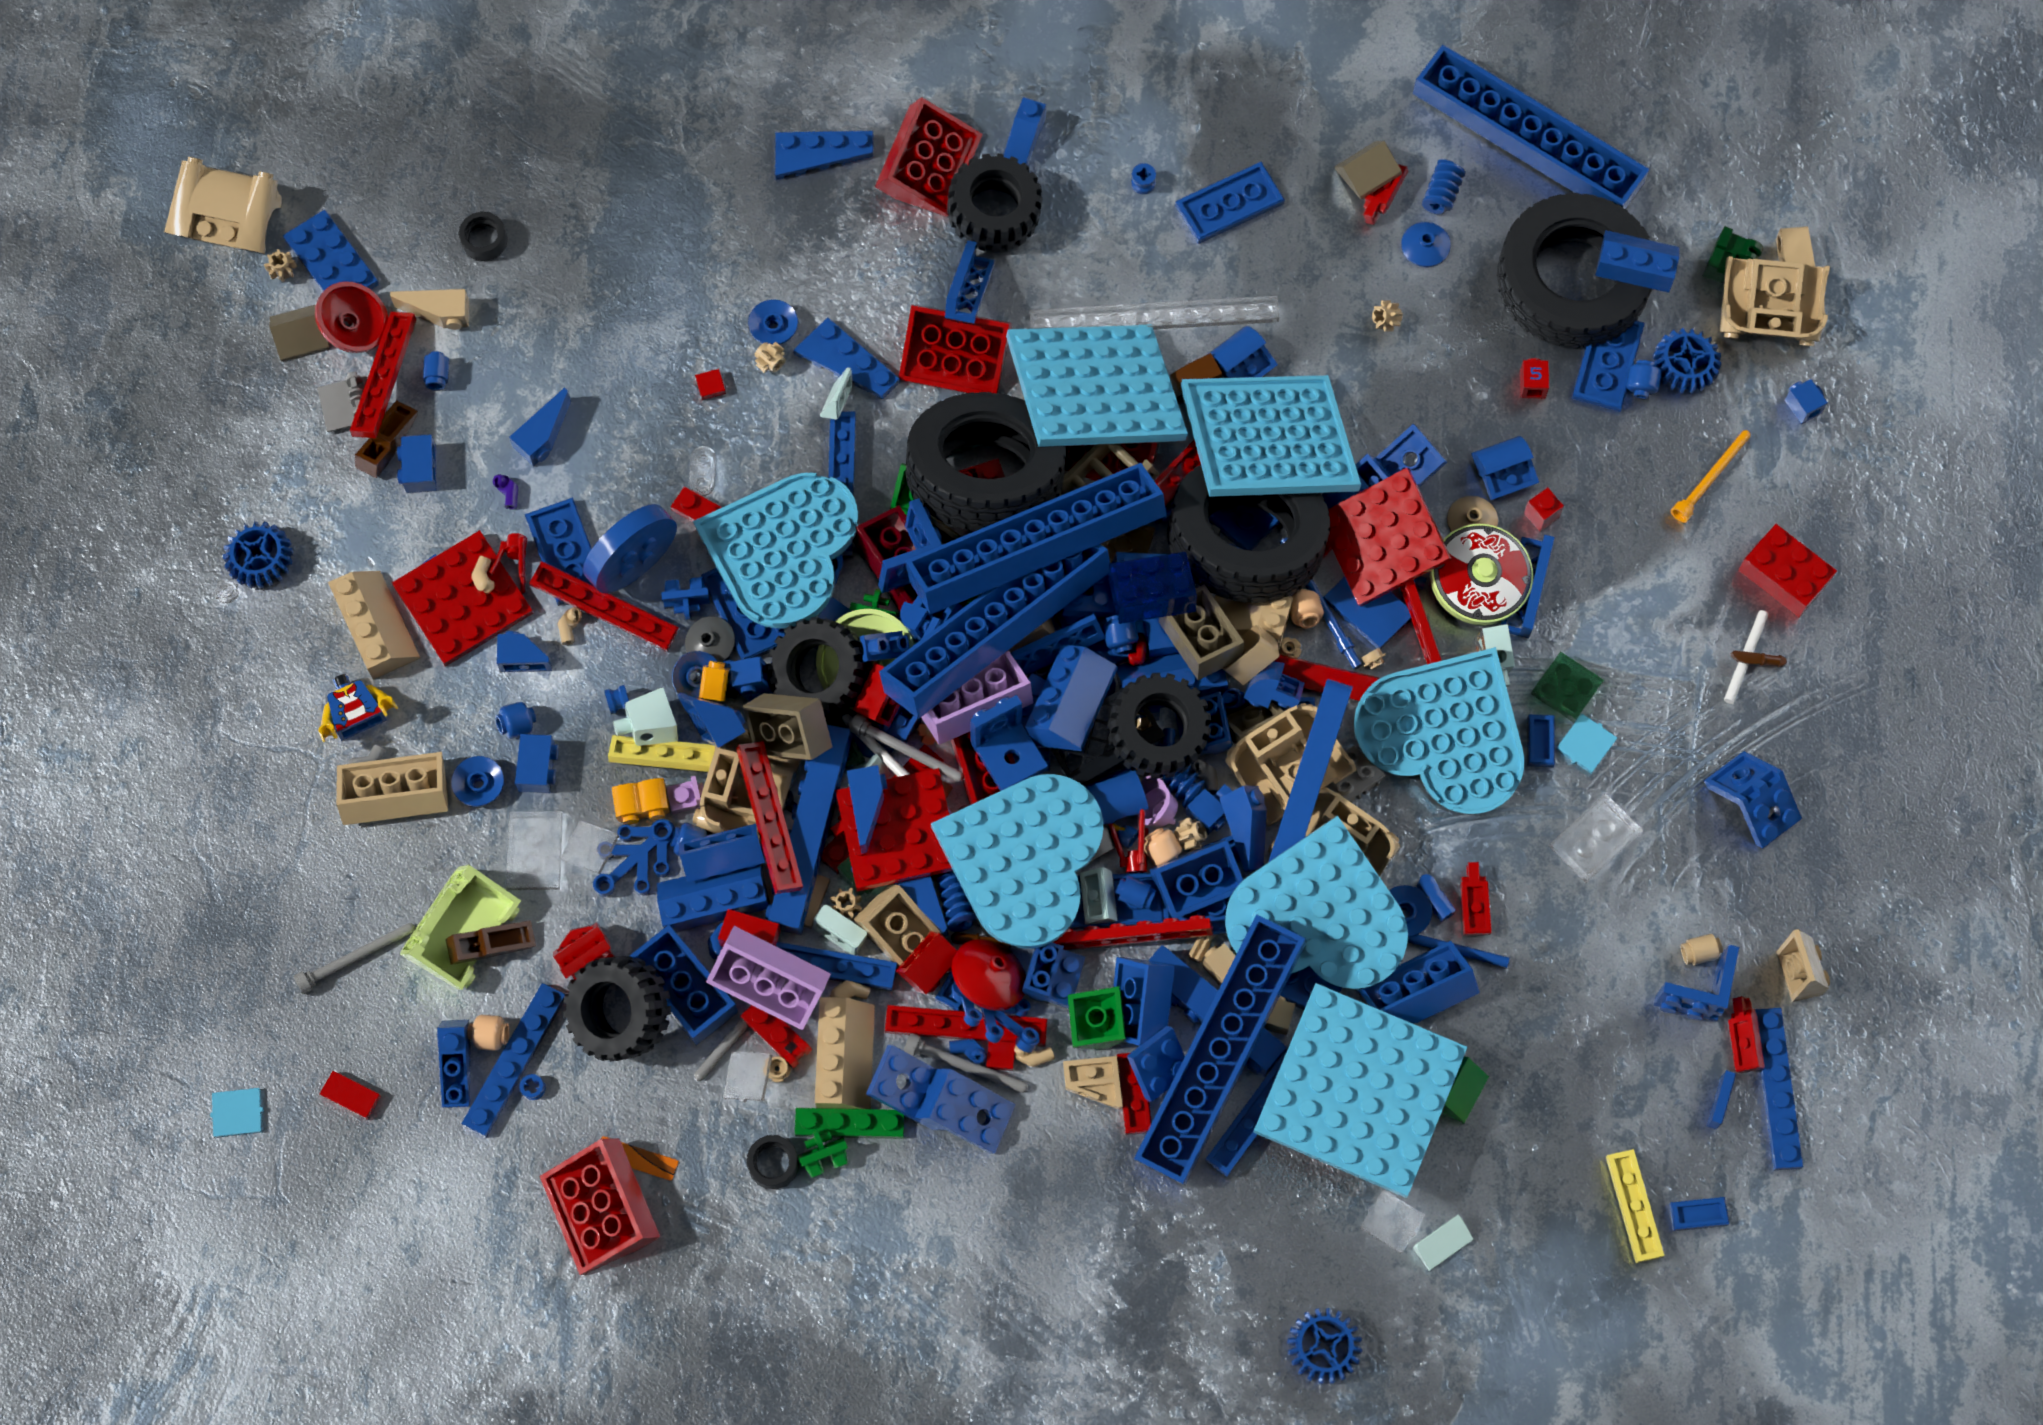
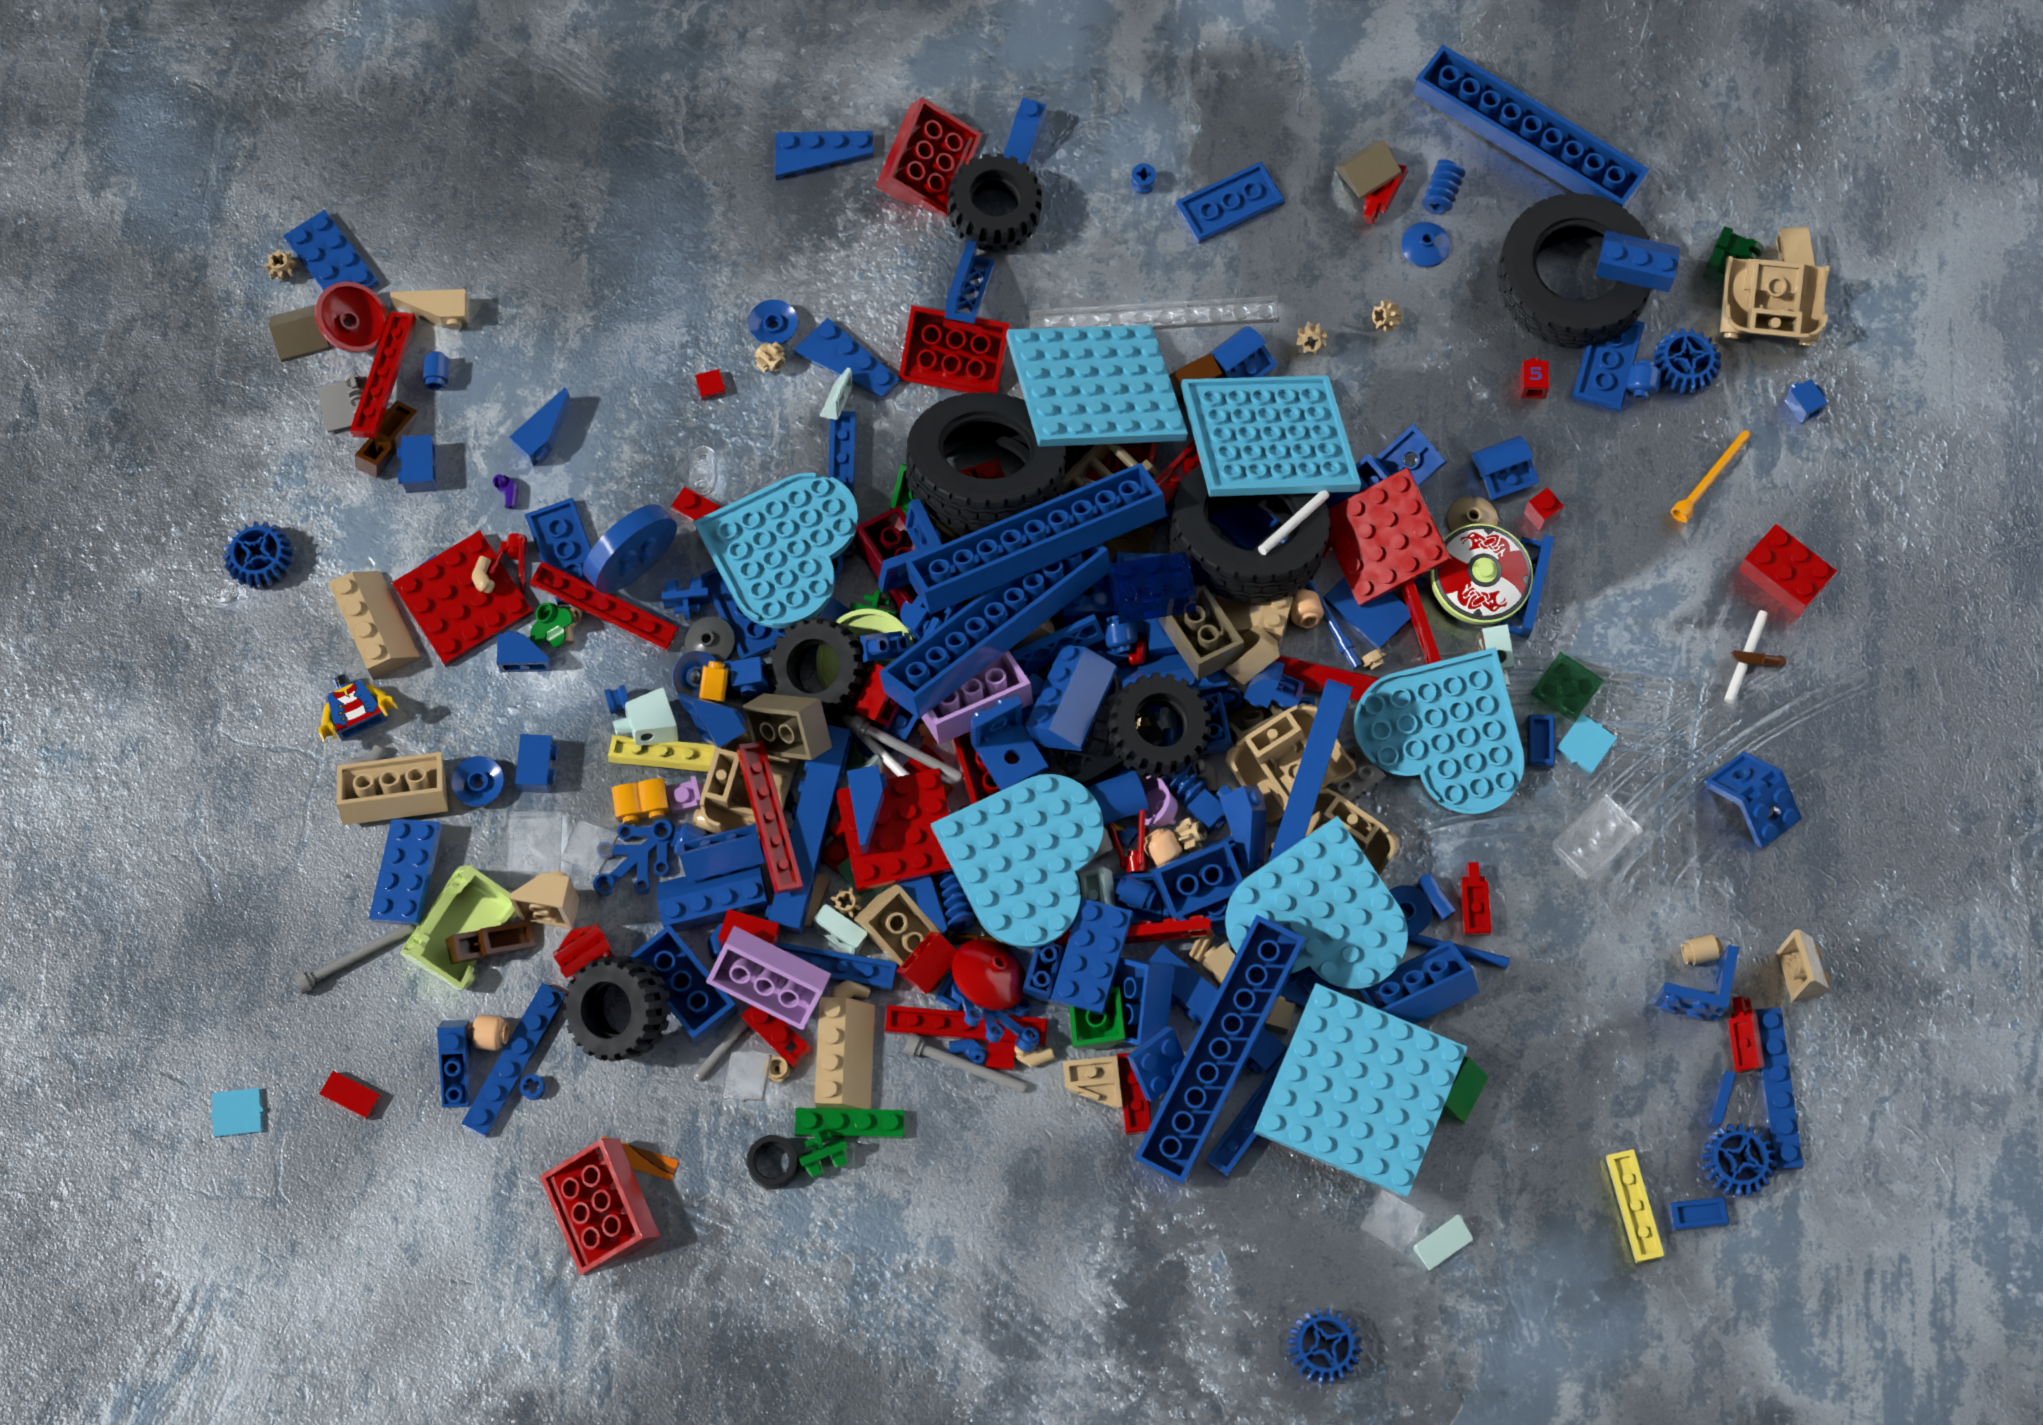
(222, 206): tan piece -> none
(405, 872): none -> blue plate
(477, 220): black tyre -> none
(515, 720): blue head -> none
(547, 900): none -> tan slope
(550, 625): none -> green plate
(941, 1099): blue bracket -> none
(1092, 956): none -> blue plate
(1293, 522): none -> white bar
(1295, 646): tan plate -> none
(1305, 339): none -> tan gear
(1727, 1156): none -> blue gear

